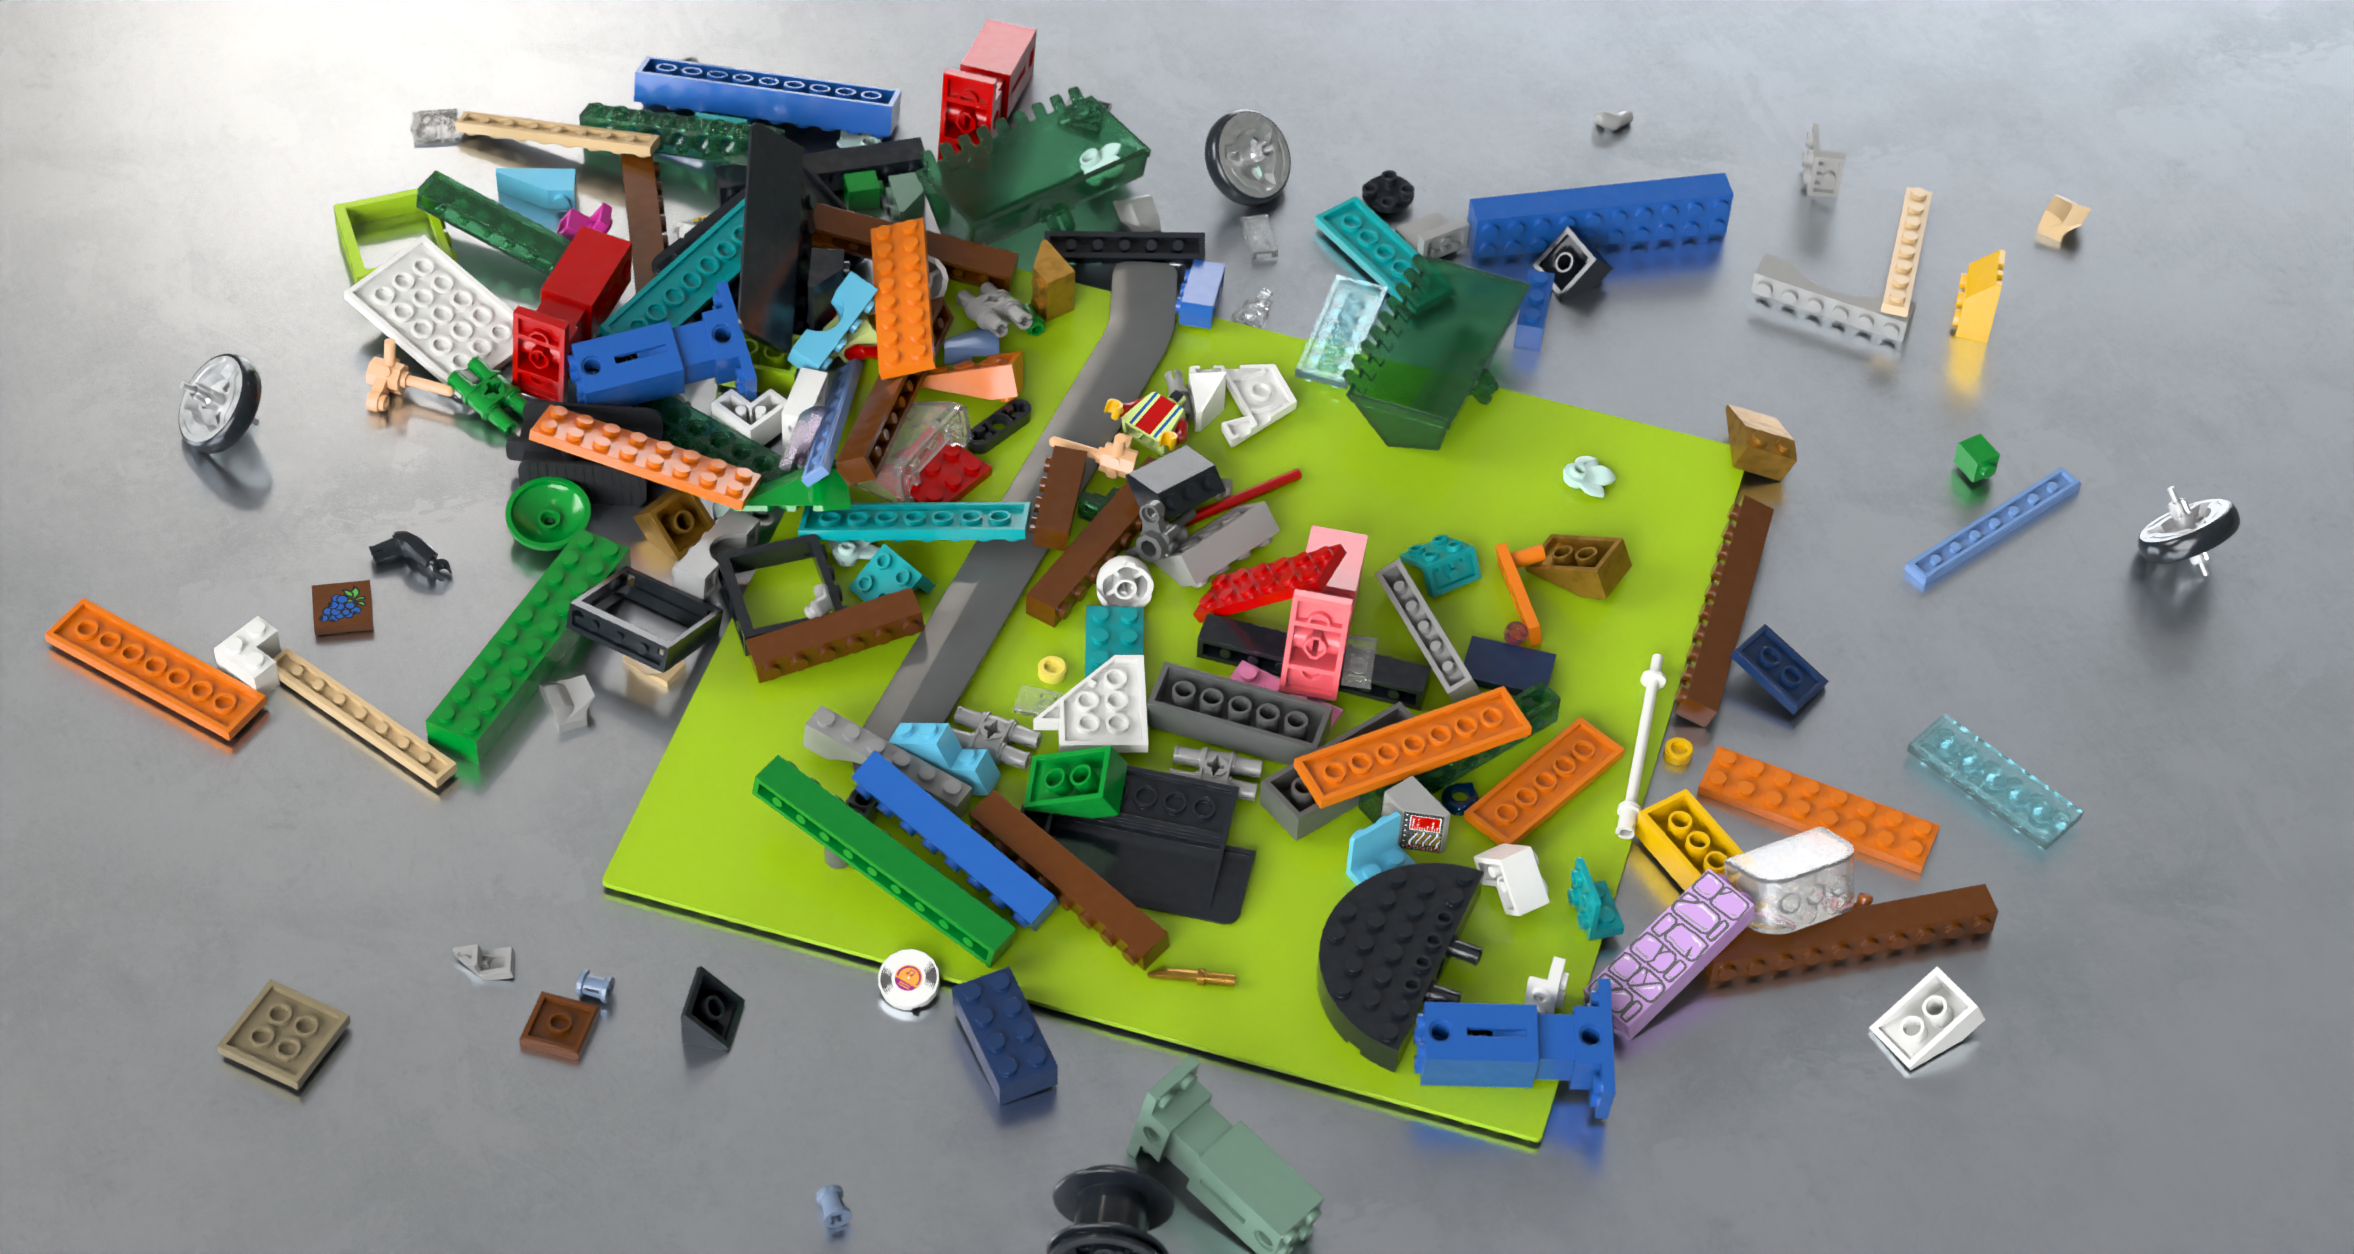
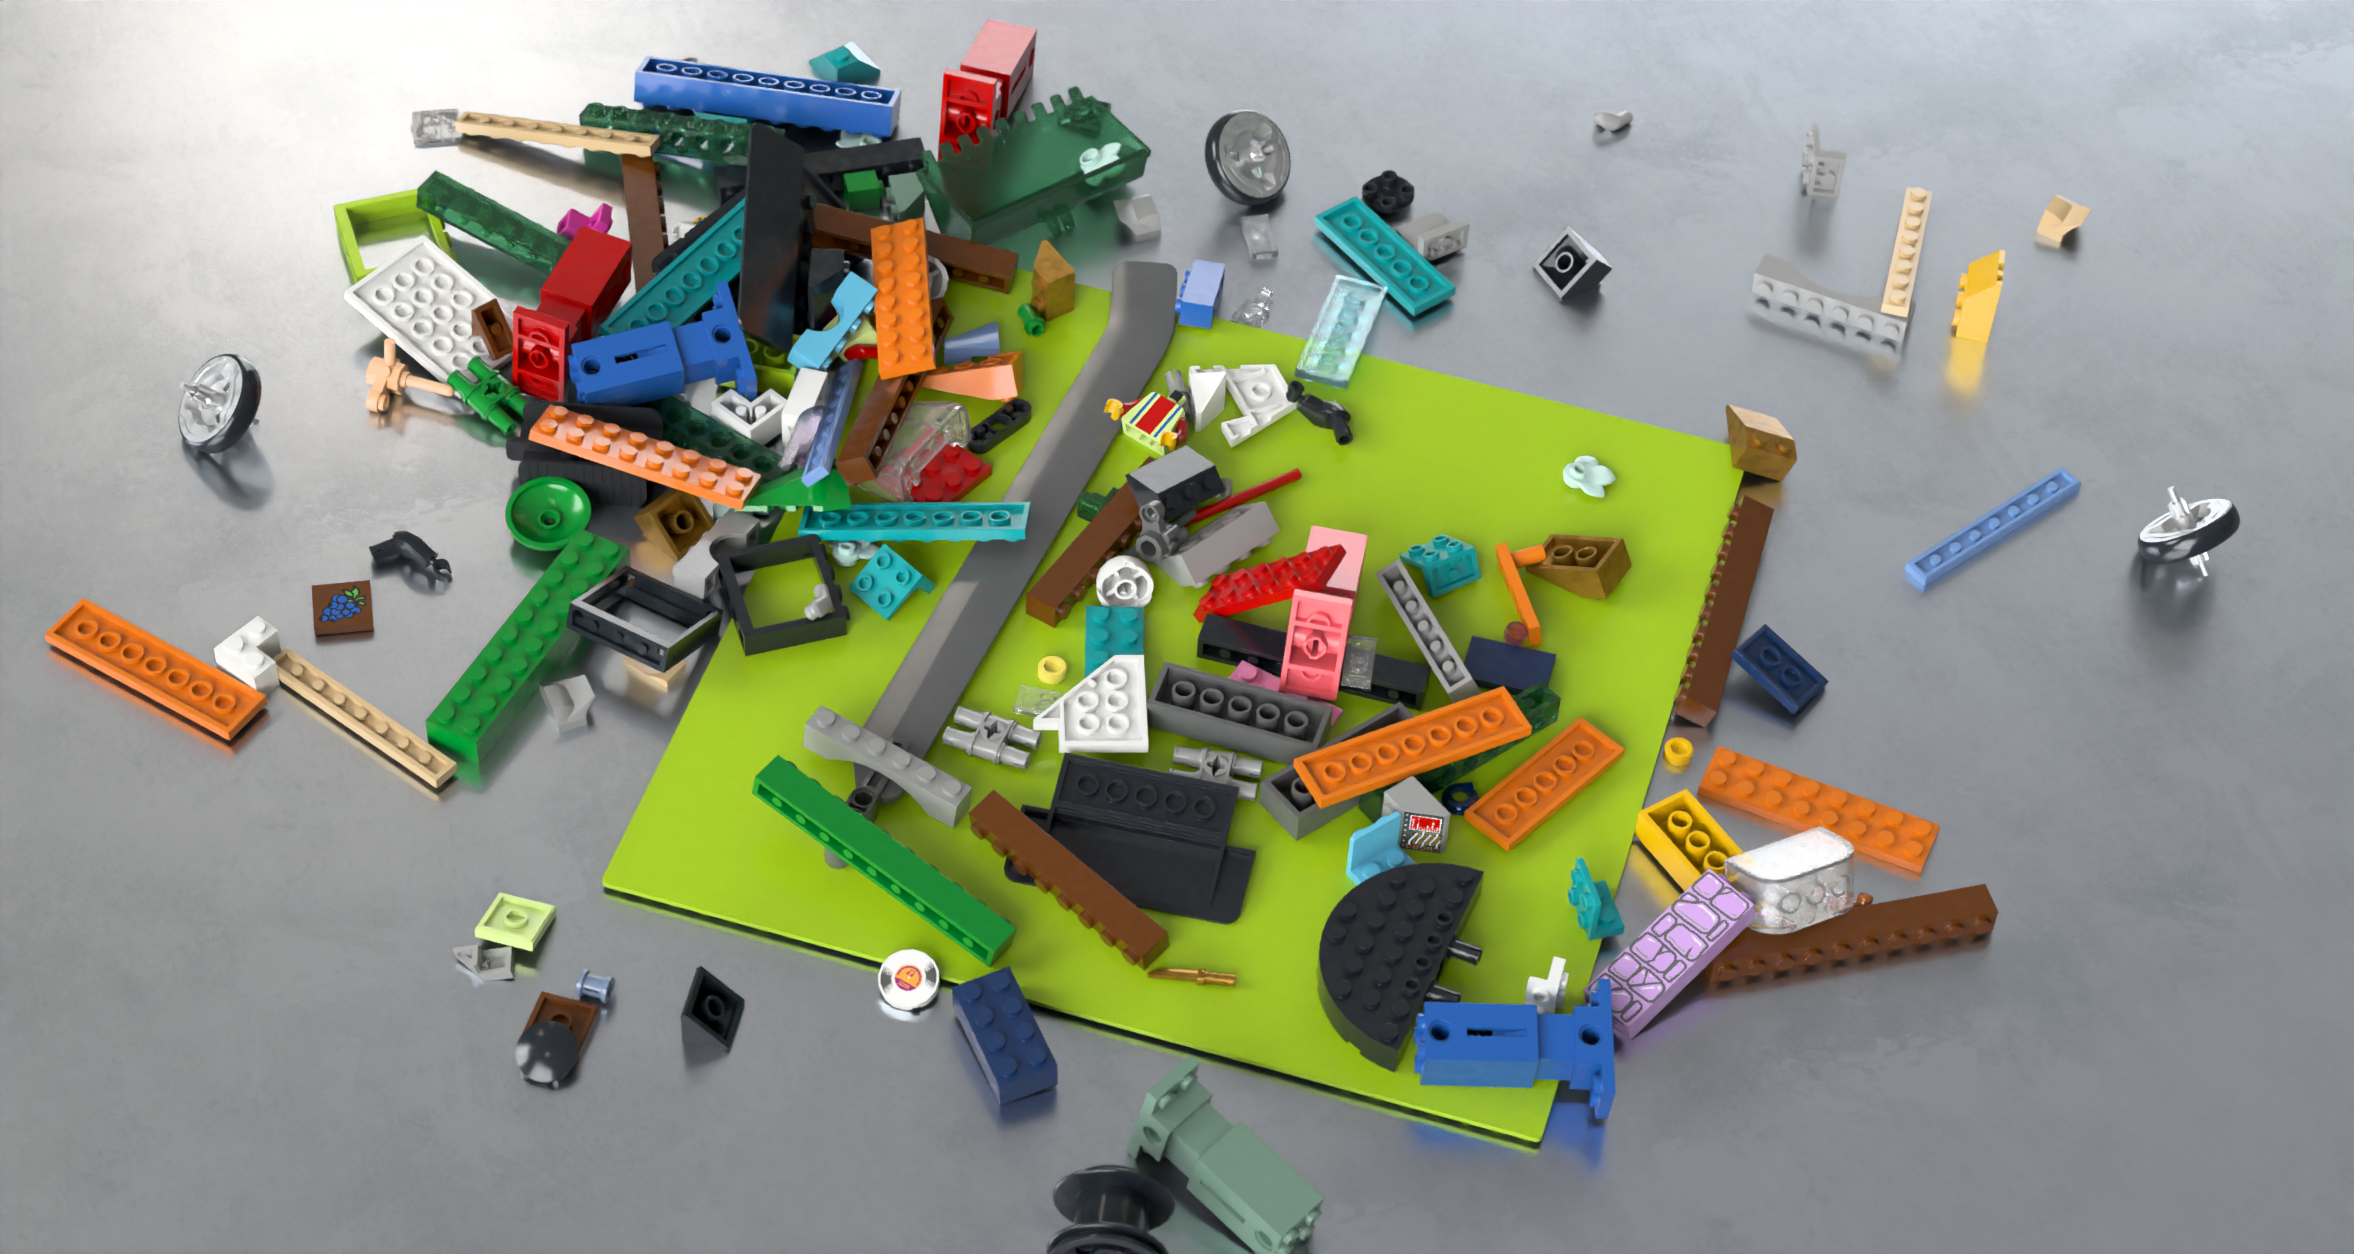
(284, 1034): dark tan plate -> none
(492, 326): none -> reddish brown slope
(515, 921): none -> yellowish green plate
(540, 186): medium azure slope -> none
(546, 1051): none -> black dish
(834, 1209): sand blue bush -> none
(835, 635): reddish brown brick -> none
(845, 65): none -> teal slope
(940, 748): medium azure arch -> none
(955, 841): blue brick -> none
(994, 309): light grey pin -> none
(1059, 498): reddish brown brick -> none
(1077, 783): green slope -> none
(1114, 458): light nougat piece -> none
(1128, 246): black brick -> none
(1322, 413): none -> black arm
(1433, 351): clear green piece -> none
(1515, 875): white brick -> none
(1534, 311): blue brick -> none
(1600, 214): blue brick -> none
(1629, 809): white bar -> none
(1928, 1020): white slope -> none
(1976, 458): green brick -> none
(1995, 781): clear light blue plate -> none

